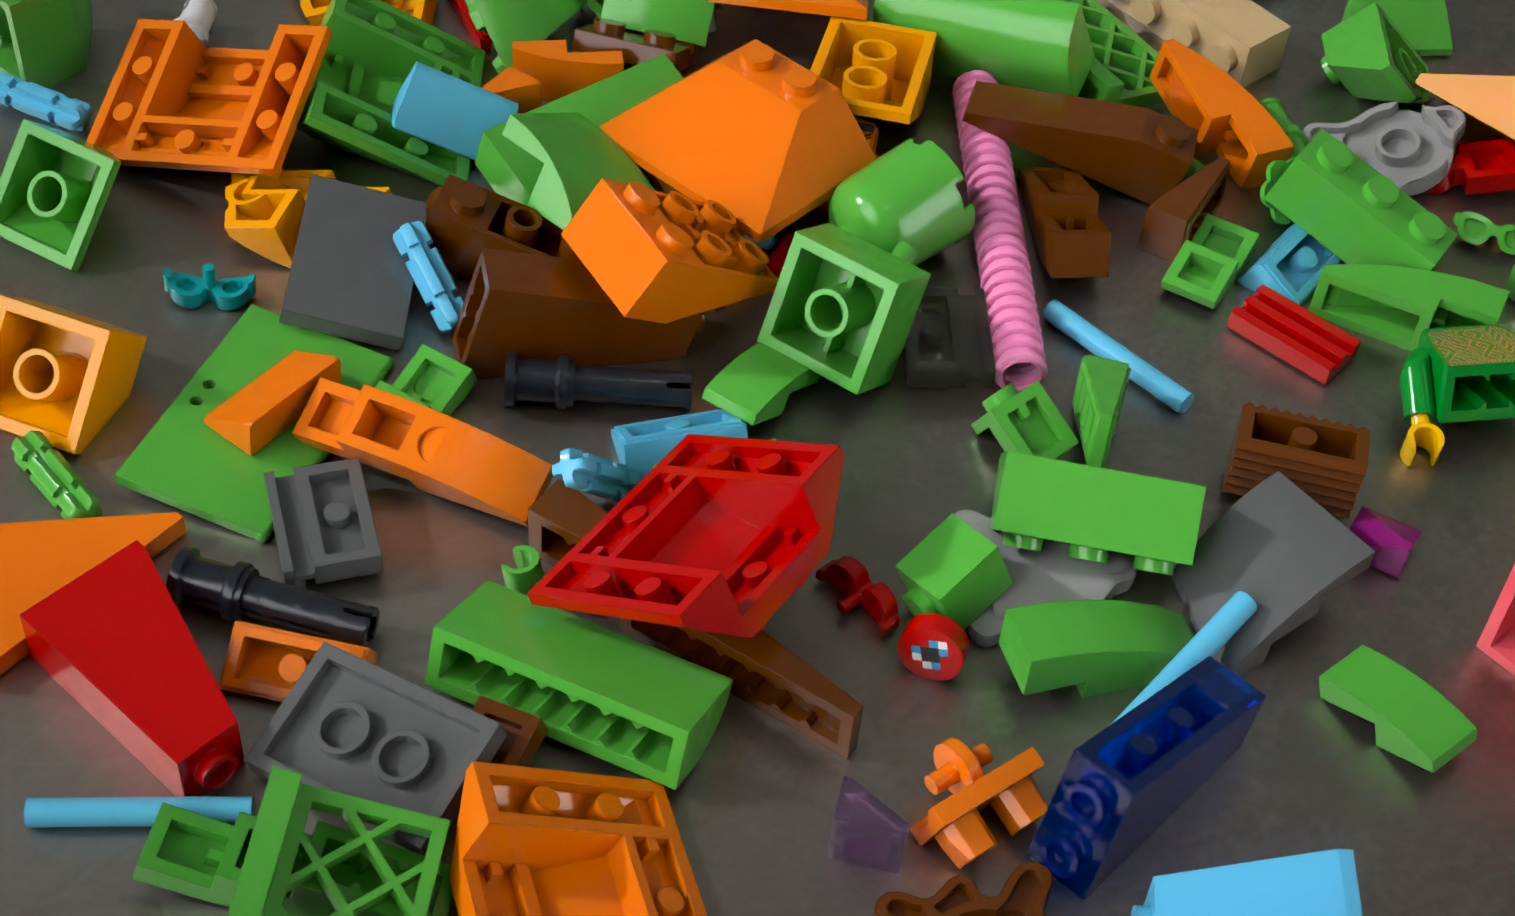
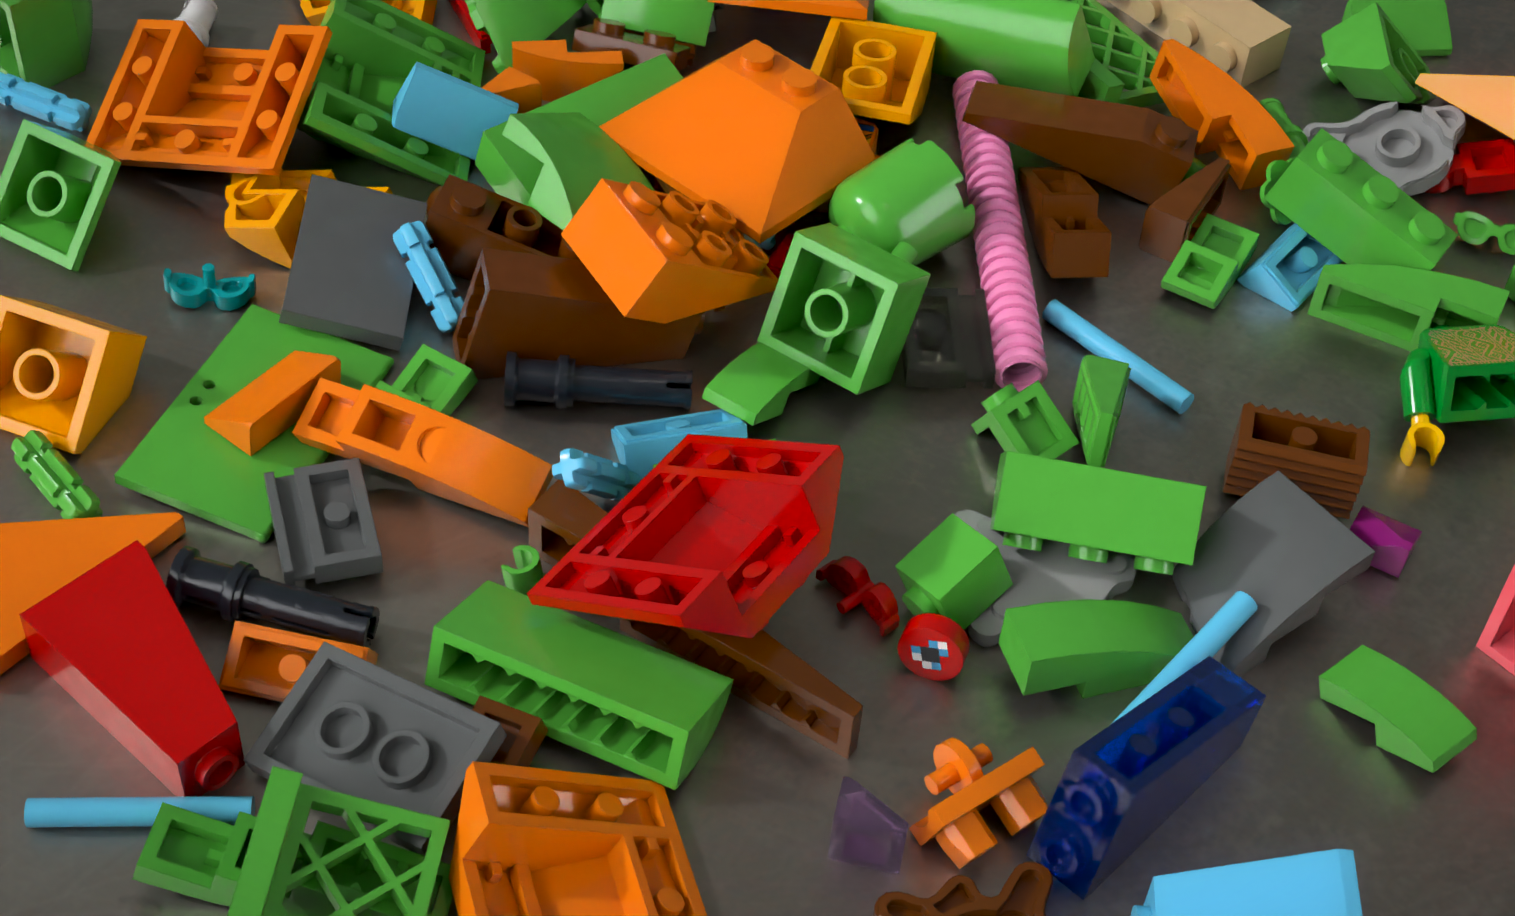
(1294, 334): red tile -> none

